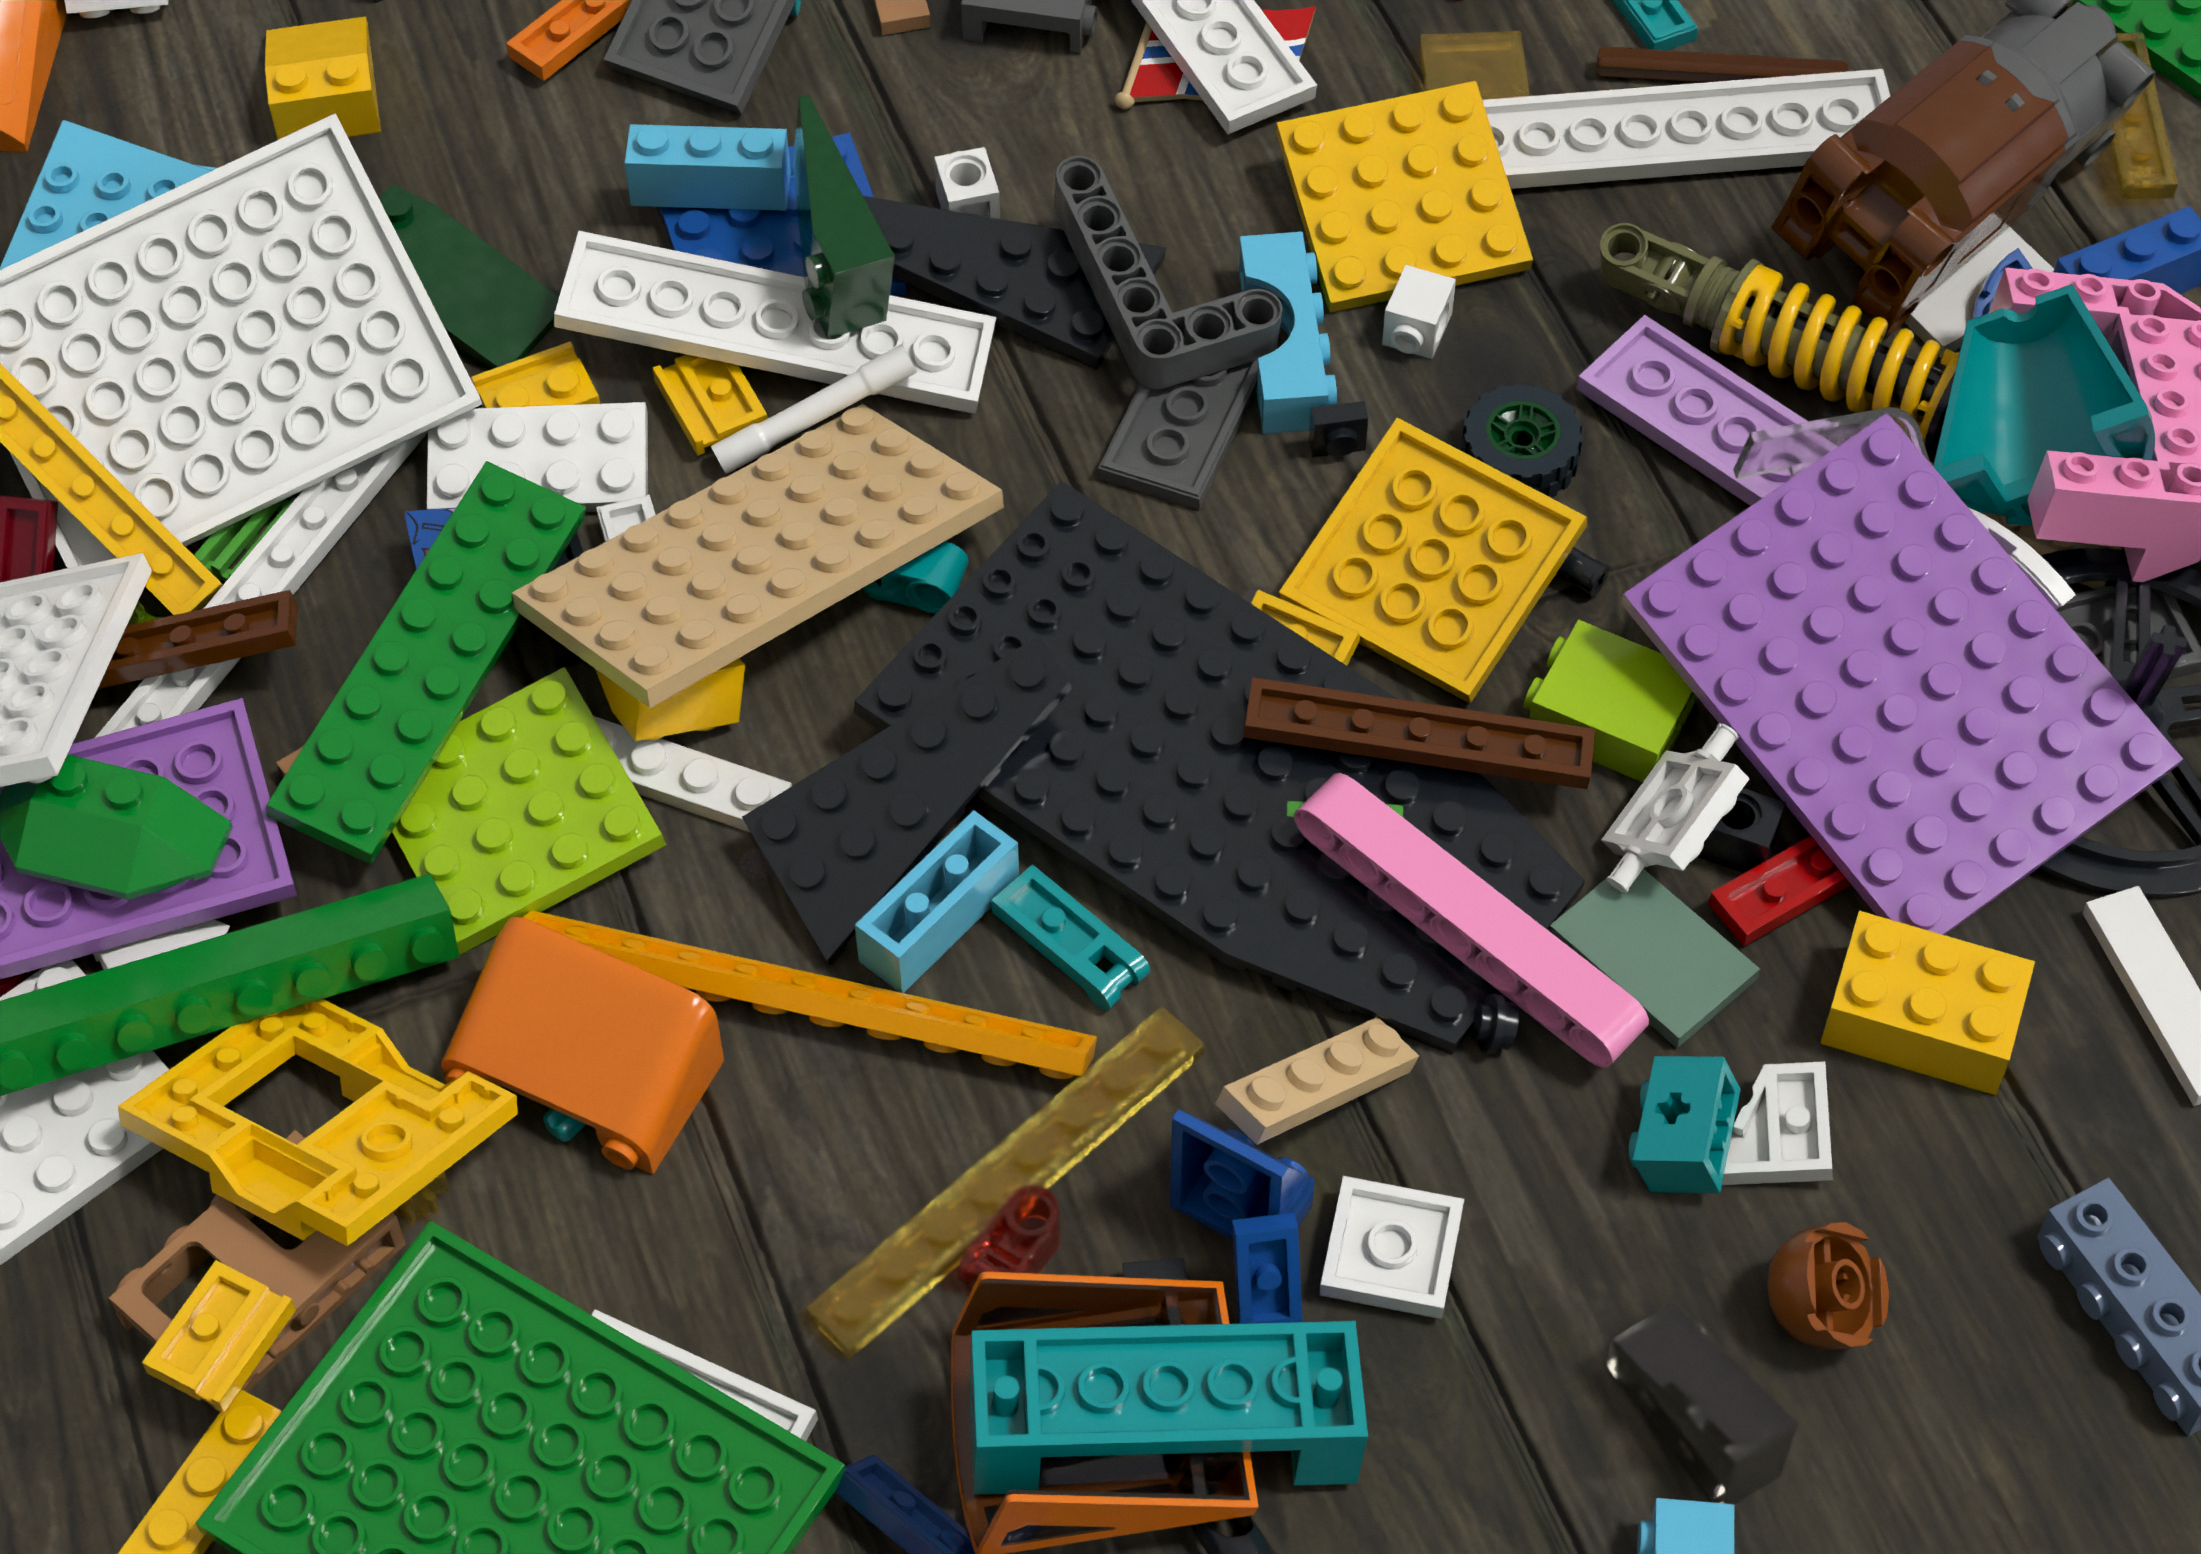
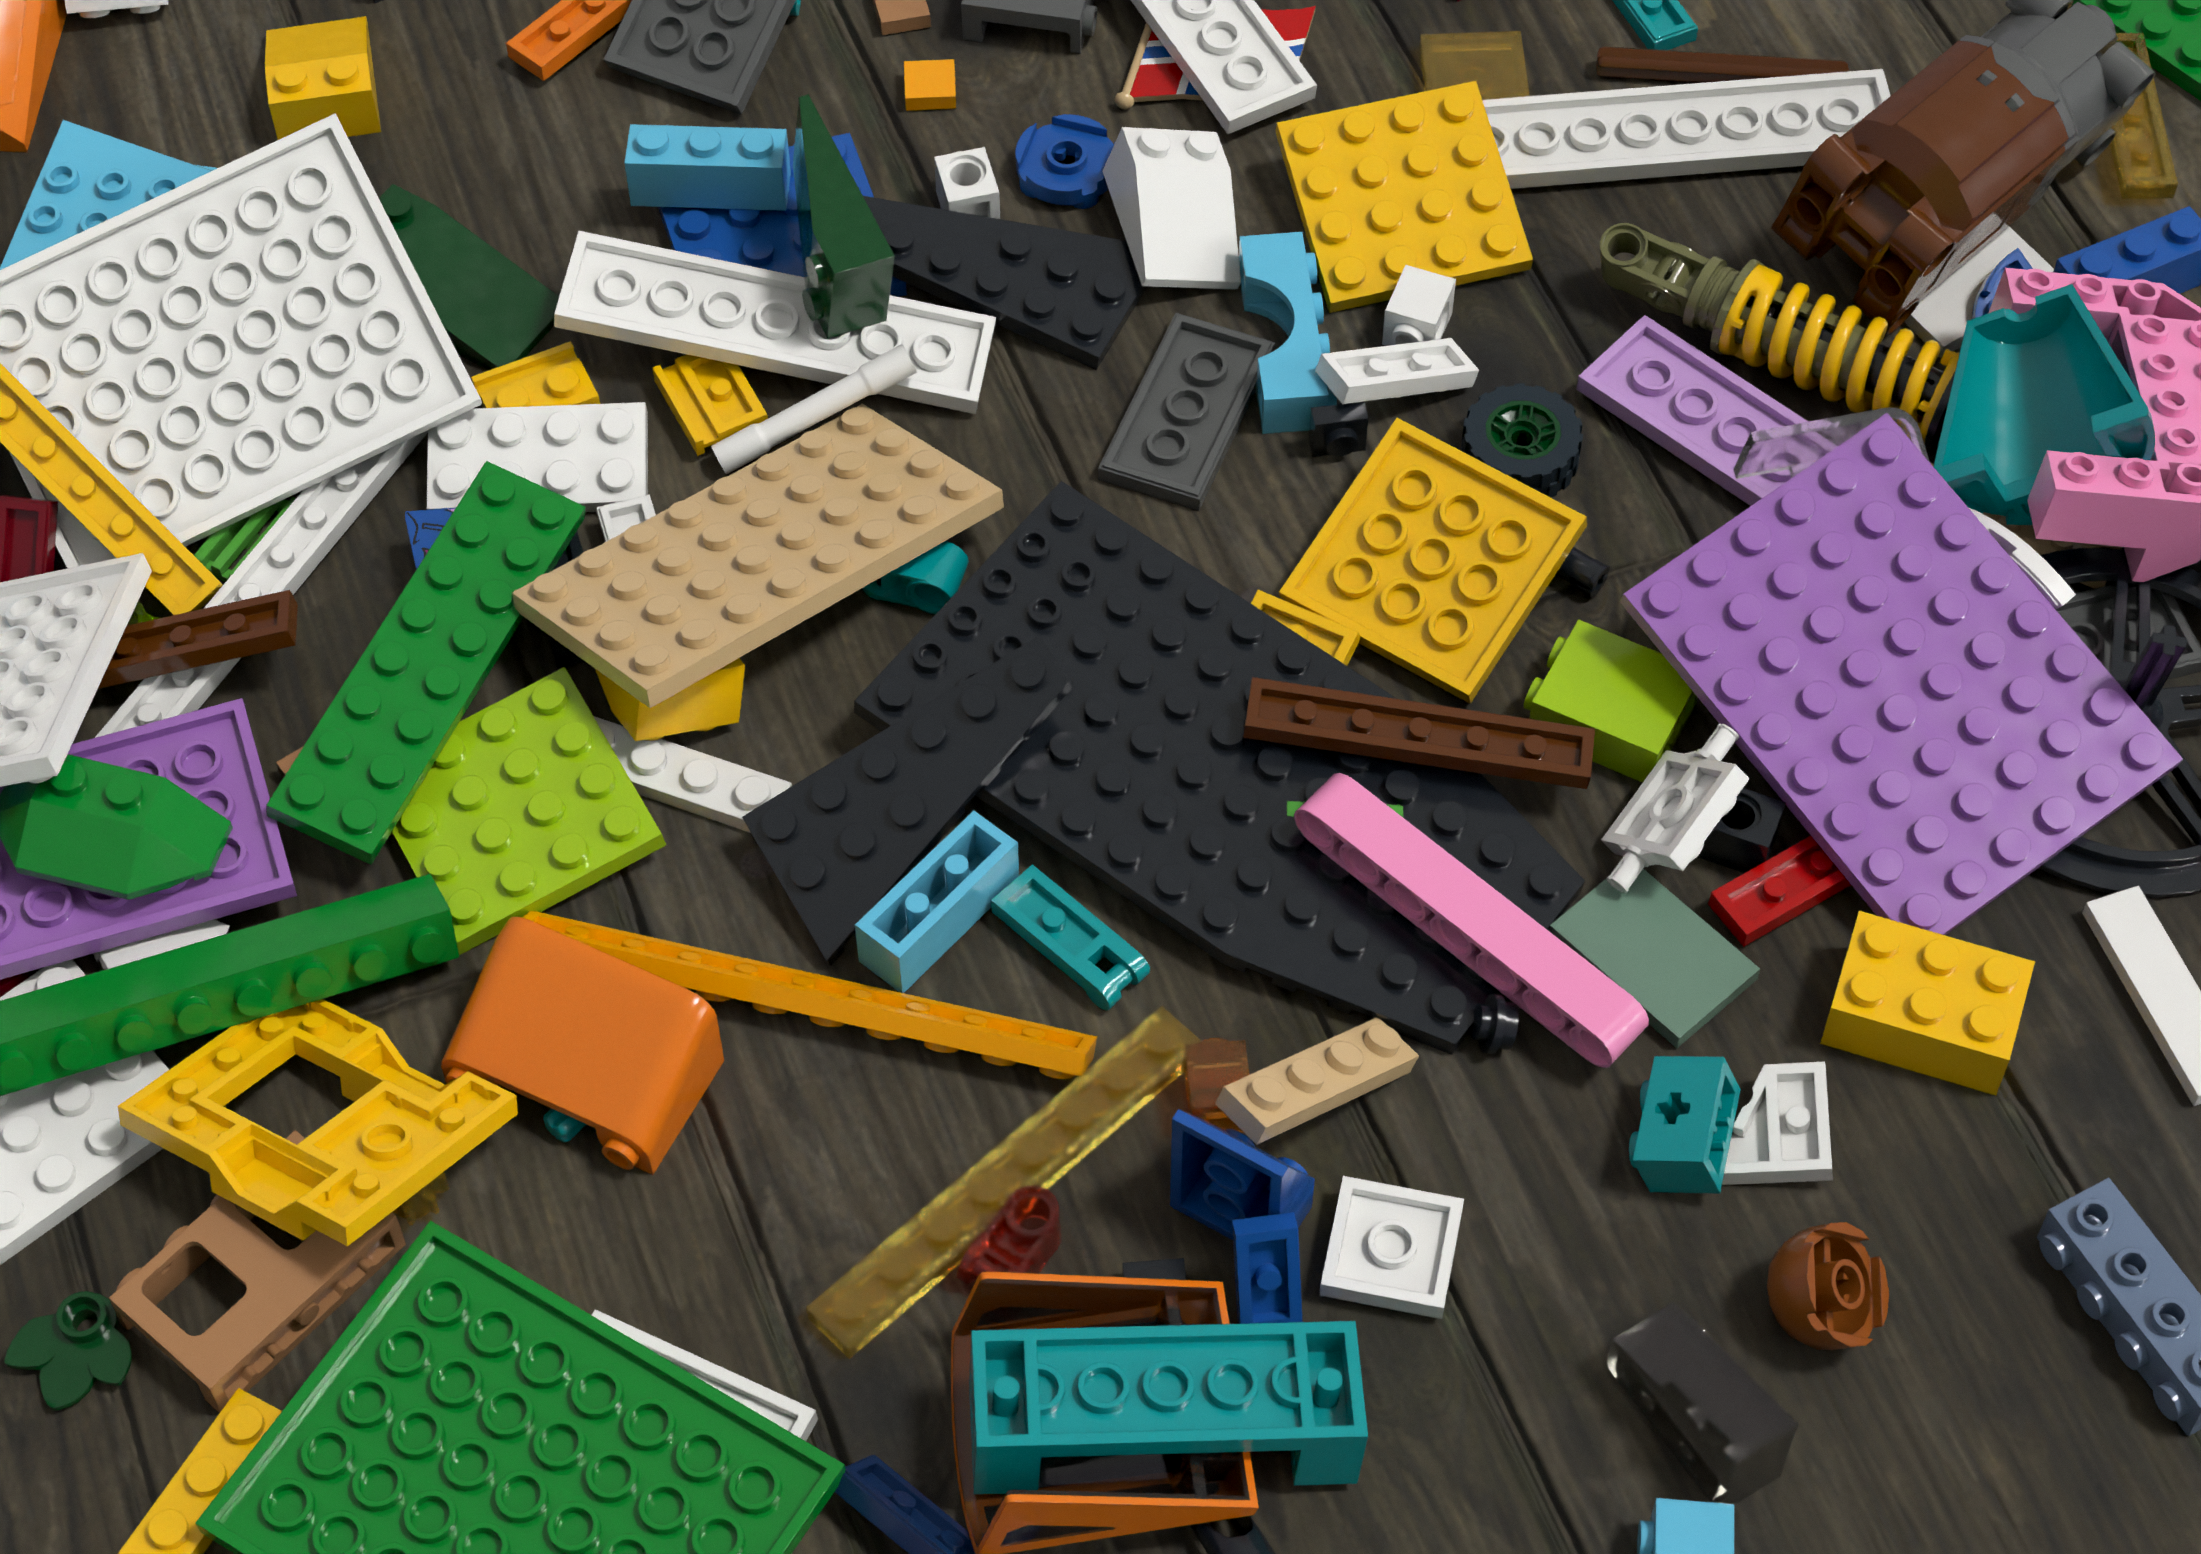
(72, 1358): none -> dark green plate
(219, 1336): yellow plate -> none
(930, 84): none -> light orange tile
(1060, 183): none -> blue plate
(1108, 245): dark grey beam -> none
(1175, 207): none -> white slope
(1207, 1070): none -> clear orange brick
(1396, 370): none -> white plate

